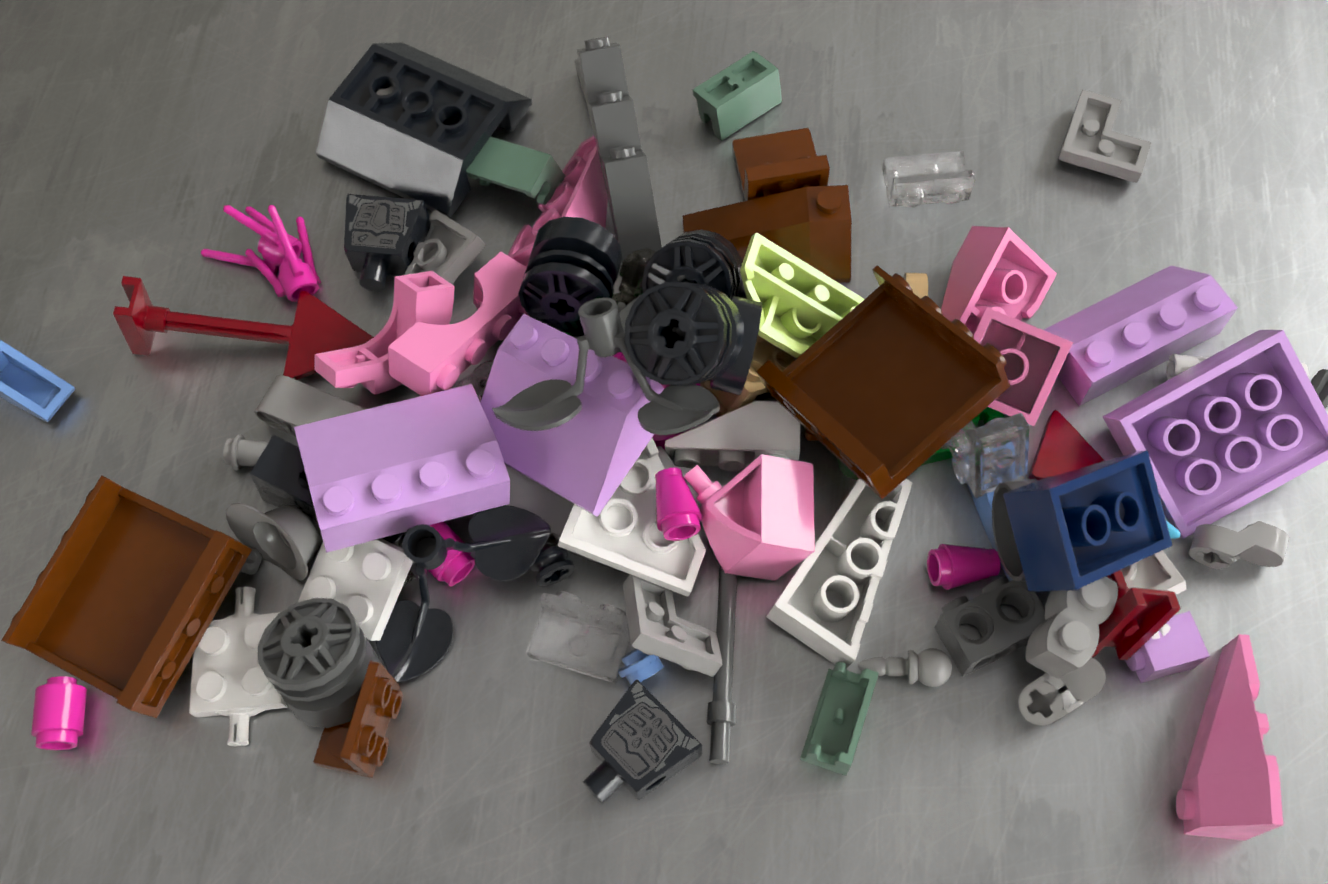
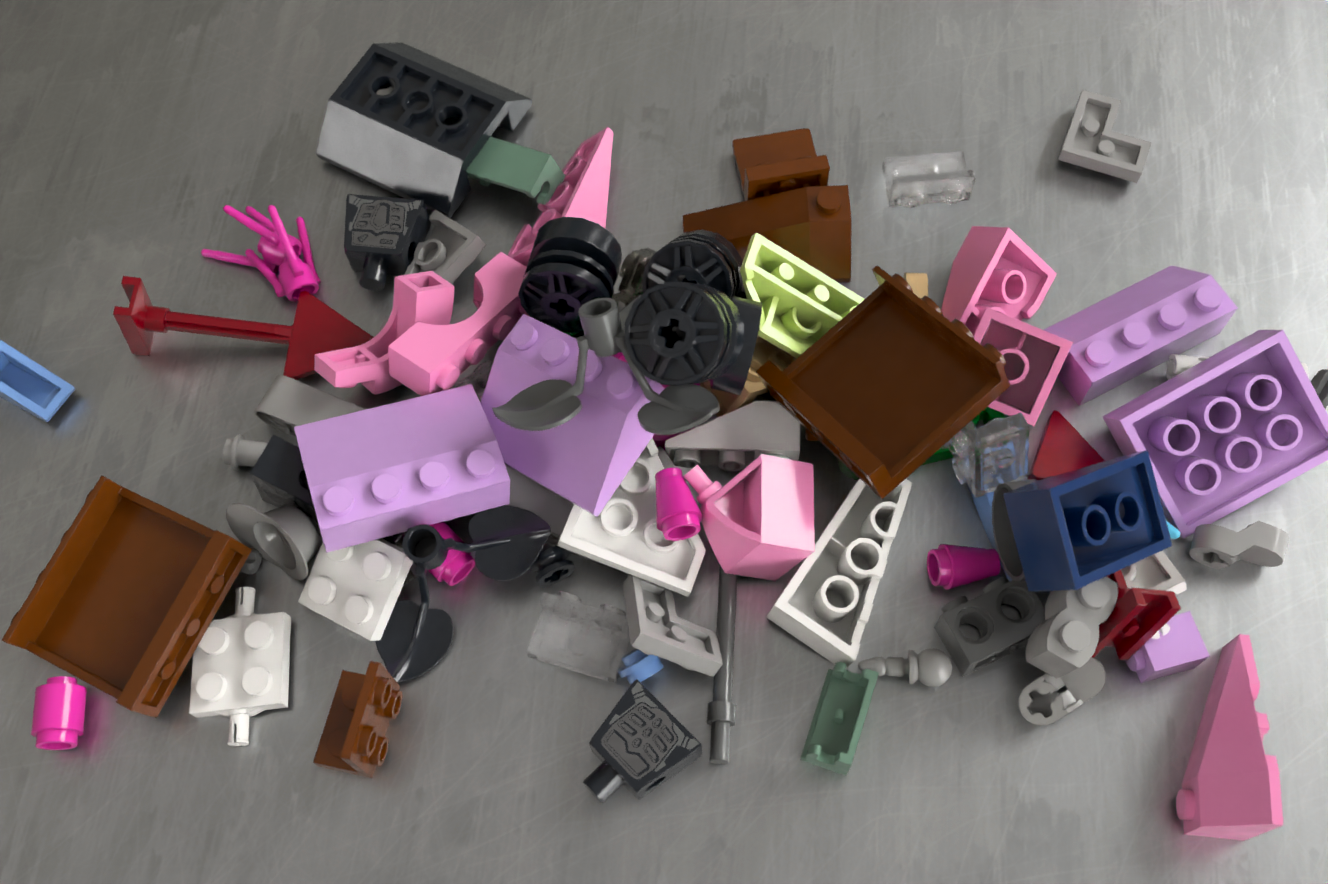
(316, 660): dark grey wheel -> none
(618, 145): dark grey arch -> none
(738, 94): sand green hinge -> none

